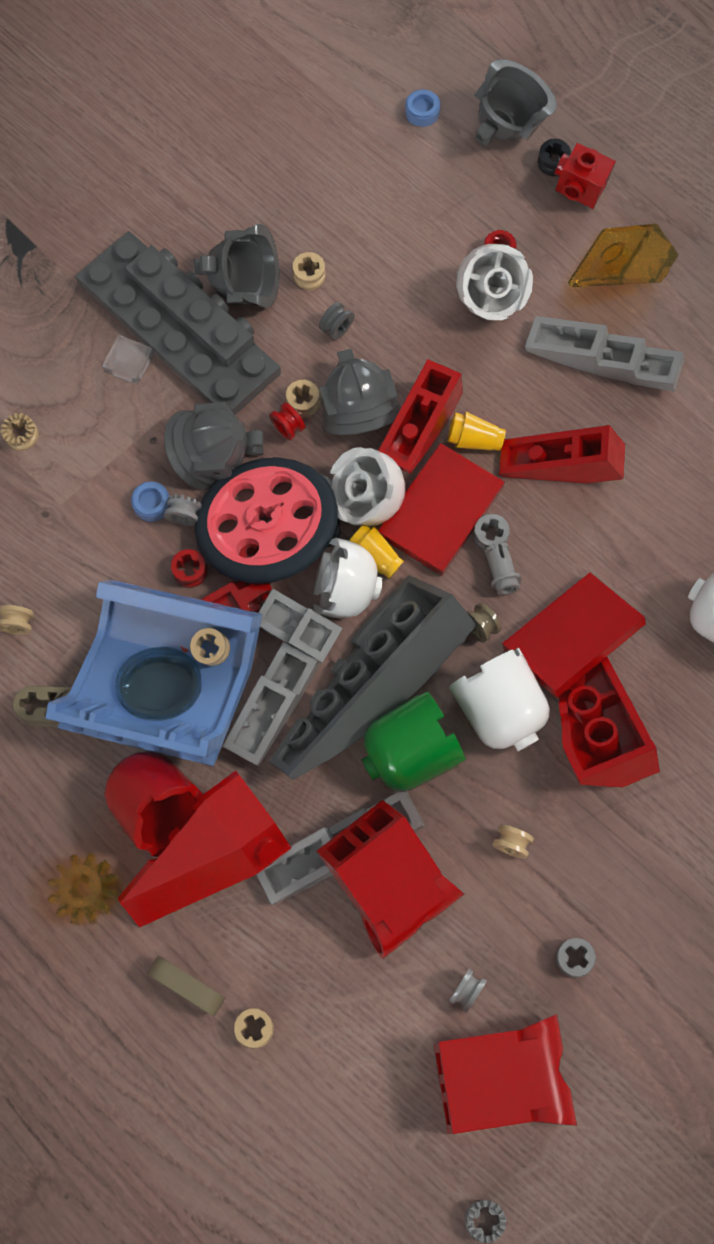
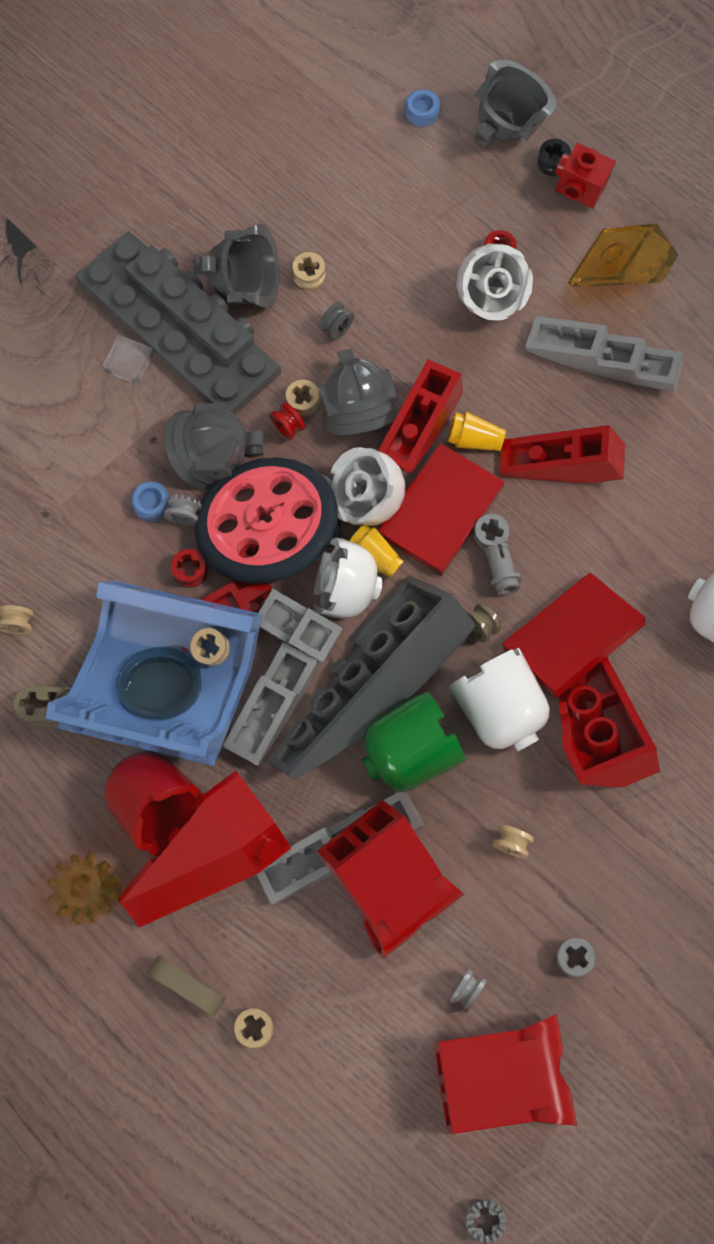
(19, 421): tan bush -> none

